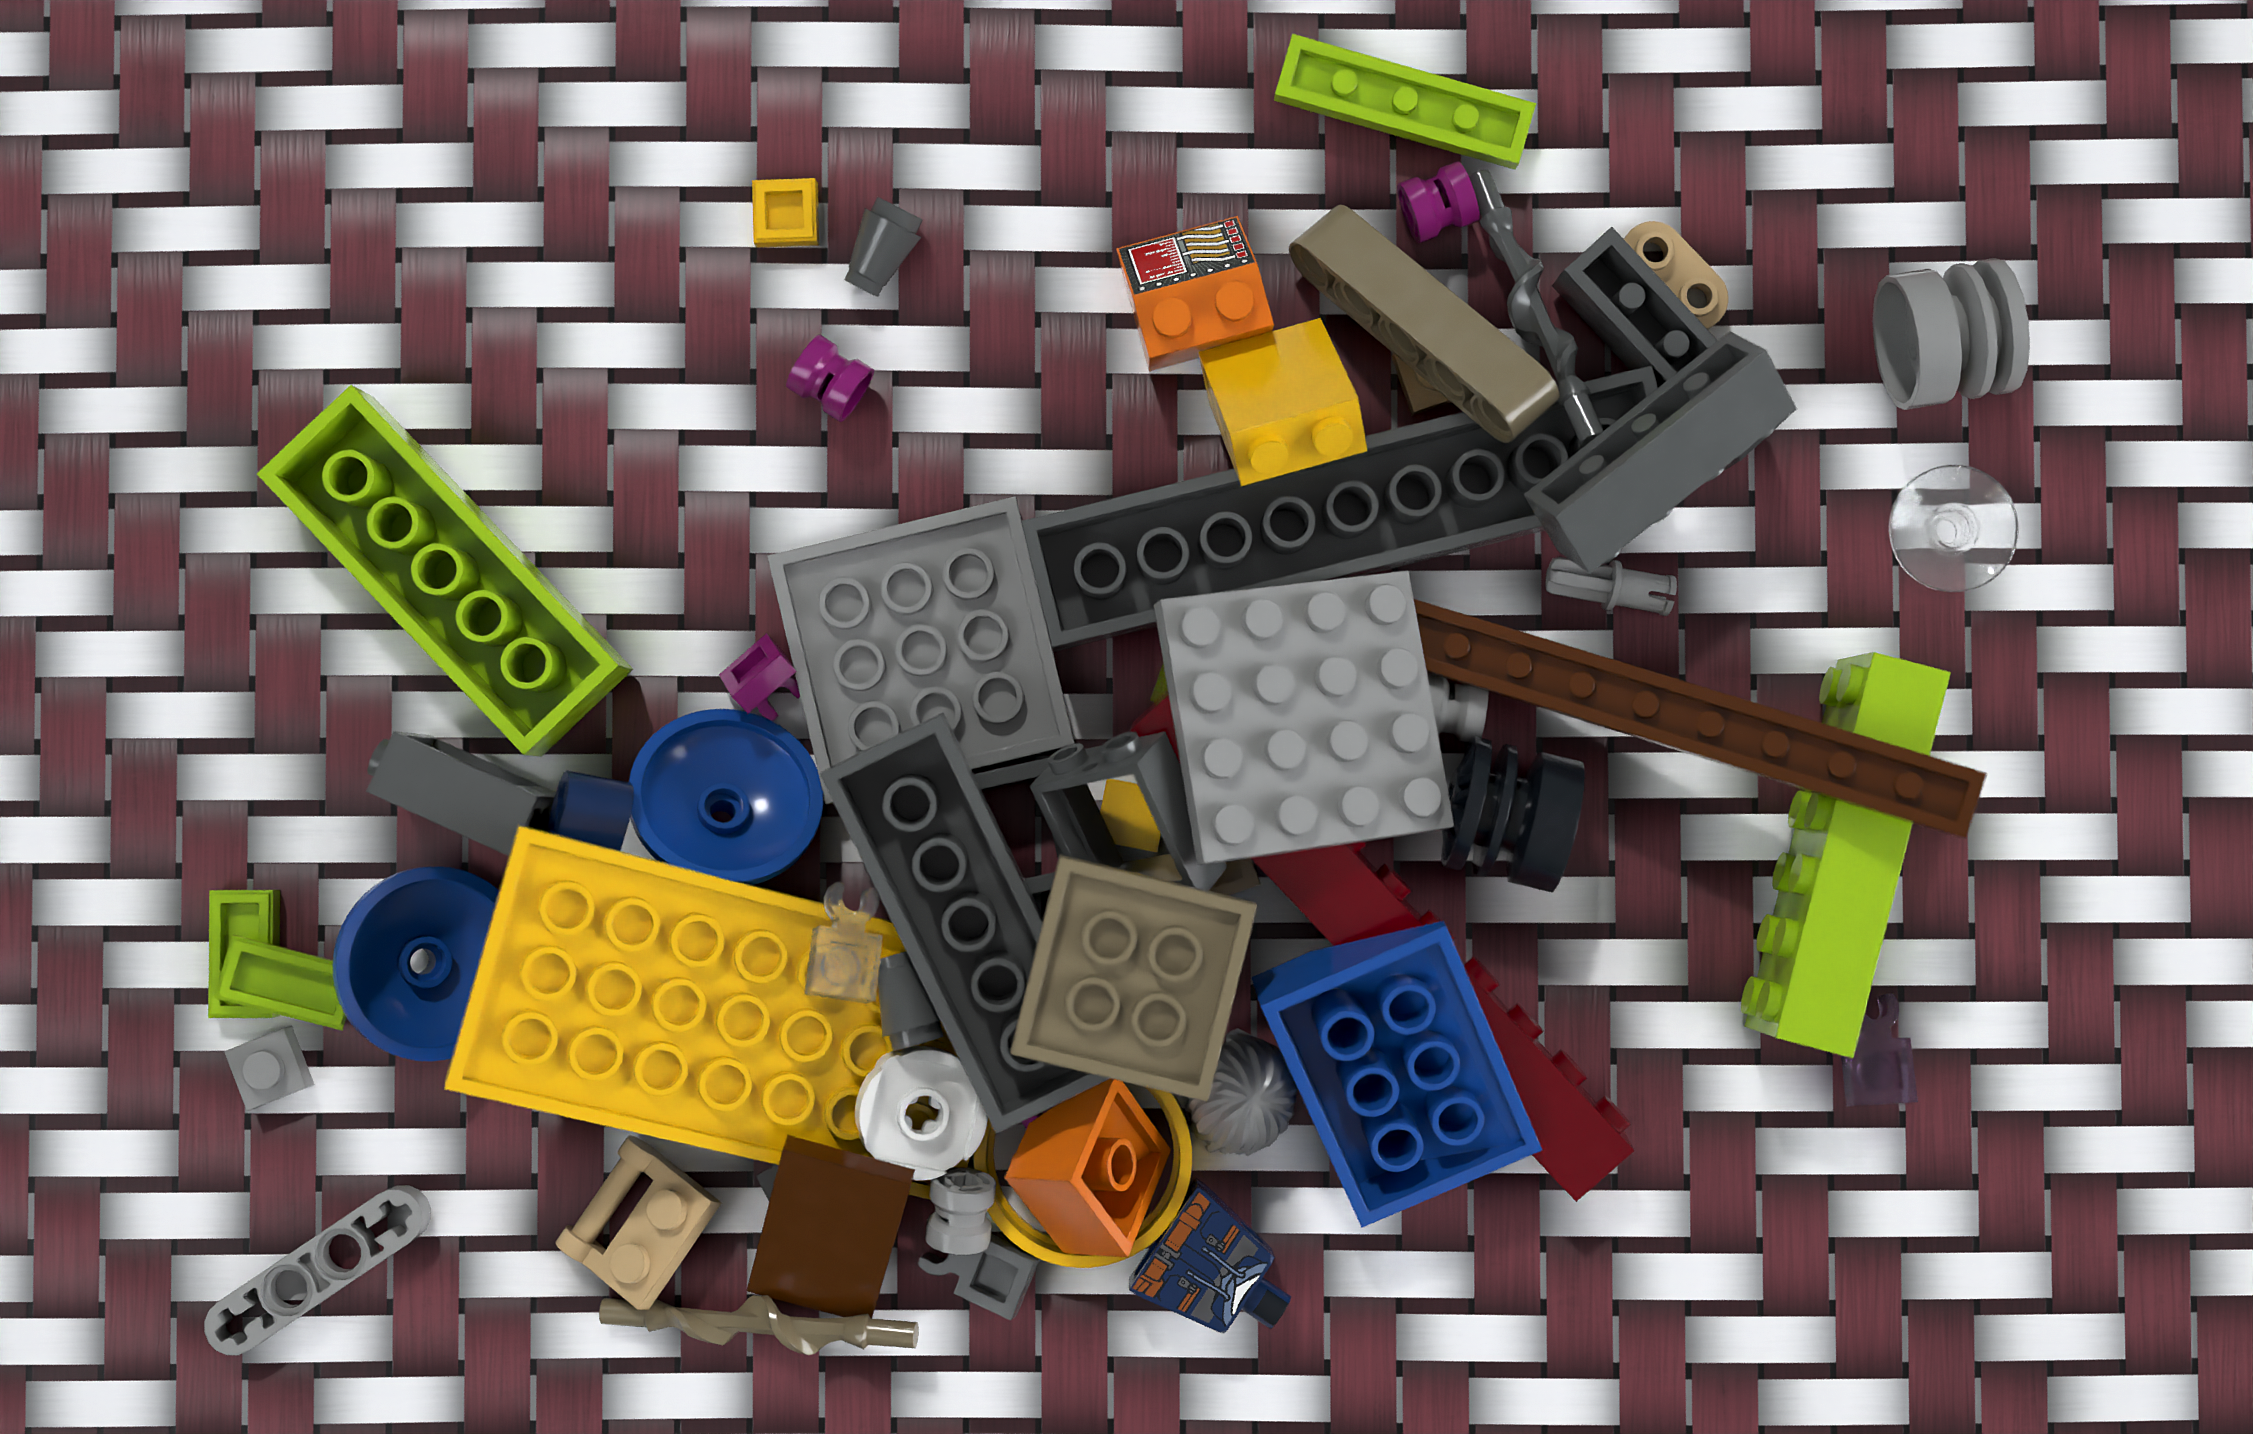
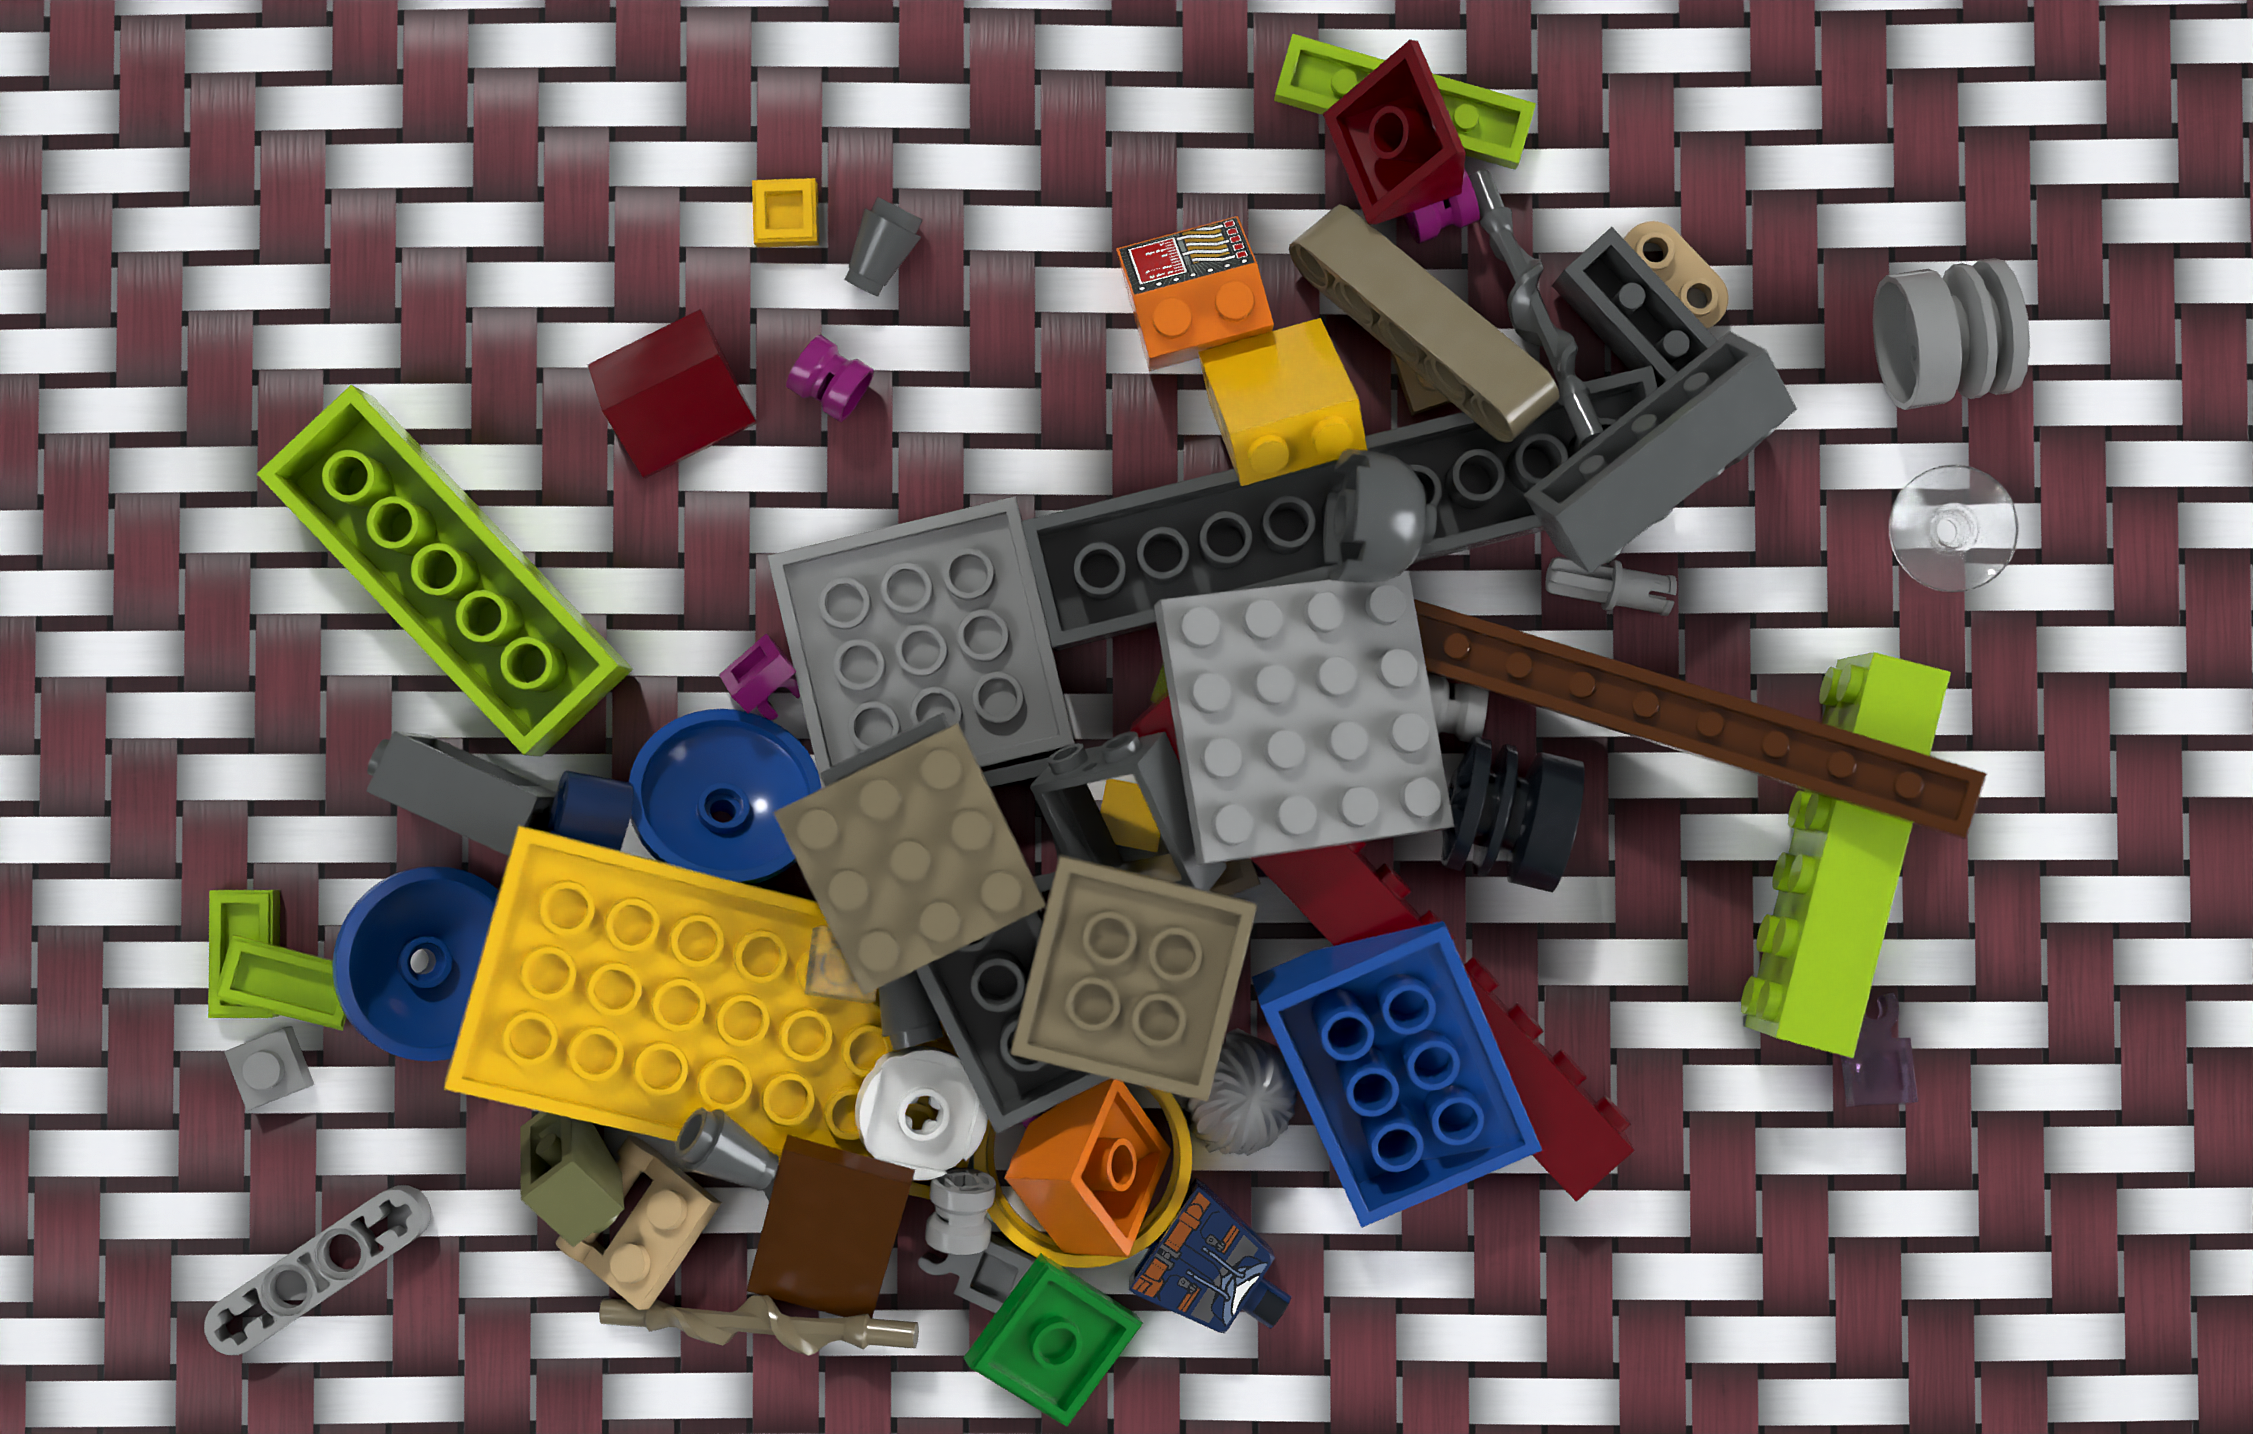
(569, 1176): none -> olive slope
(670, 394): none -> dark red slope
(724, 1150): none -> dark grey cone
(910, 858): none -> dark tan plate
(1053, 1340): none -> green tile
(1376, 518): none -> dark grey cylinder
(1397, 138): none -> dark red slope

